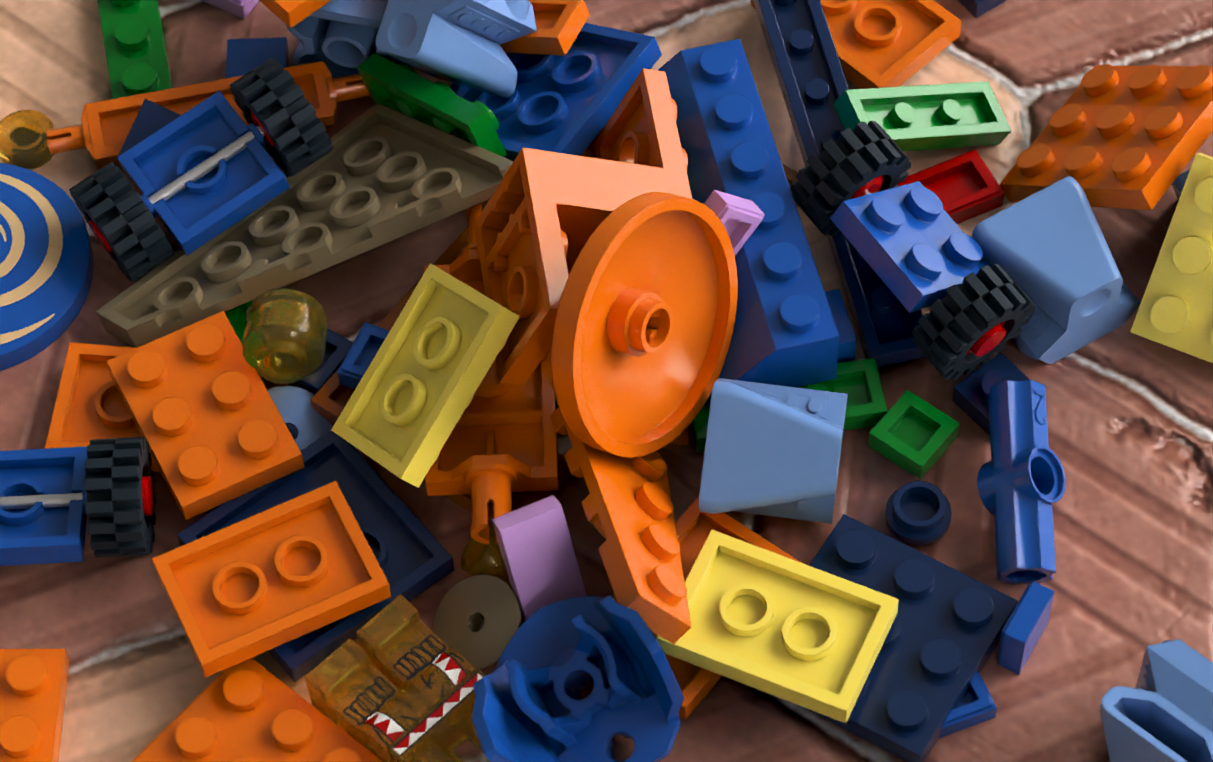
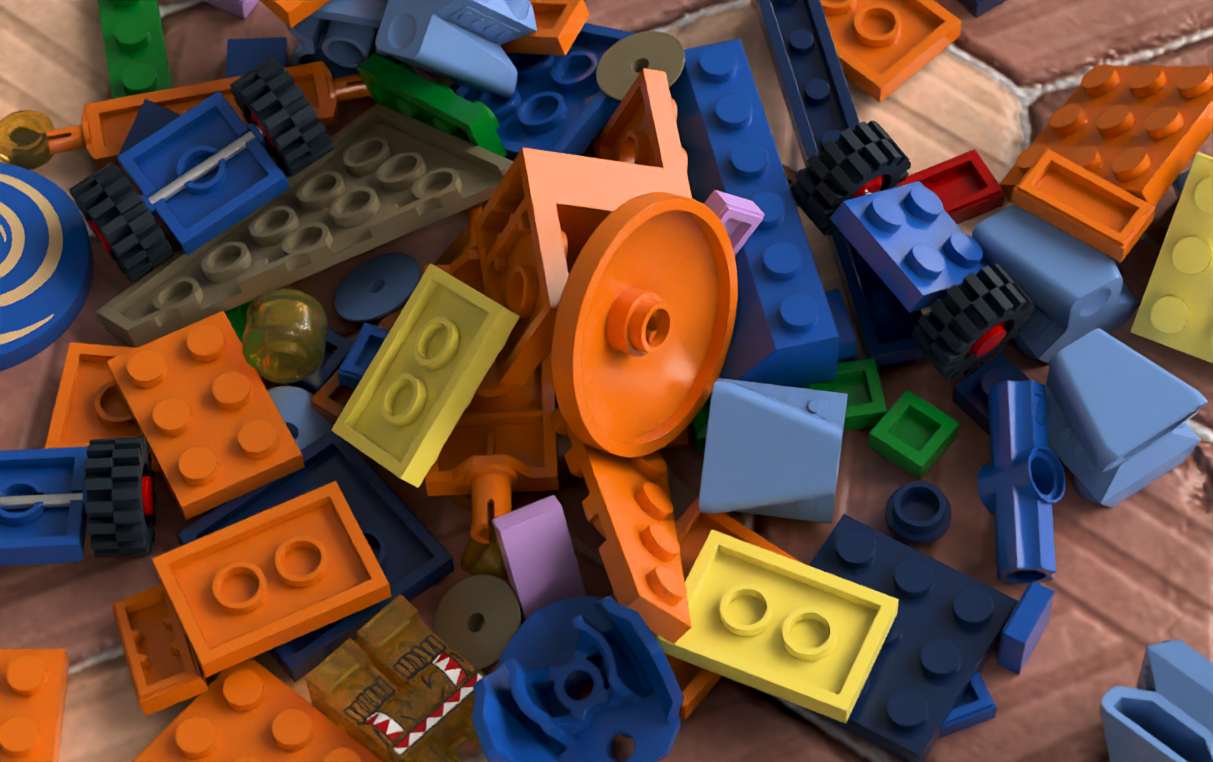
(157, 651): none -> orange plate
(377, 287): none -> medium blue piece
(631, 54): none -> dark tan piece
(928, 114): plate -> none
(1083, 204): none -> orange tile
(1116, 417): none -> medium blue piece

